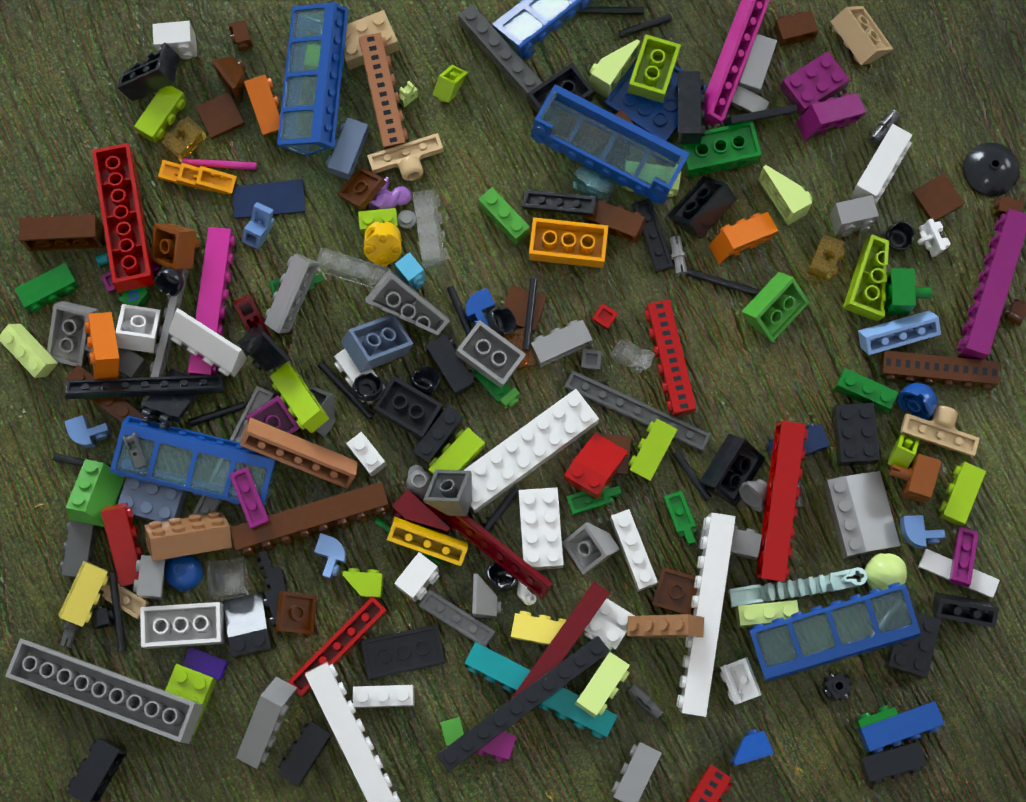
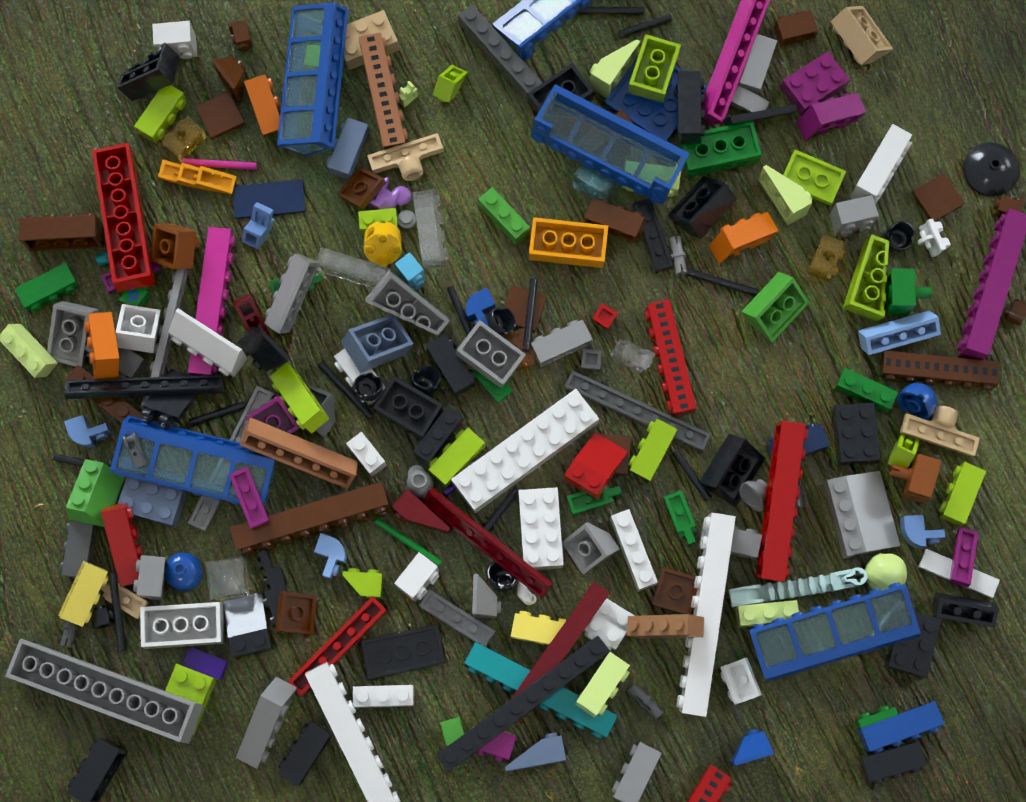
(169, 281): black hair -> none
(187, 535): medium nougat brick -> none
(427, 541): yellow brick -> none
(450, 492): dark grey slope -> none
(510, 399): bright green plate -> none
(543, 752): none -> sand blue slope
(560, 203): black plate -> none
(815, 176): none -> lime plate
(829, 688): black brick -> none
(878, 134): dark grey pin -> none

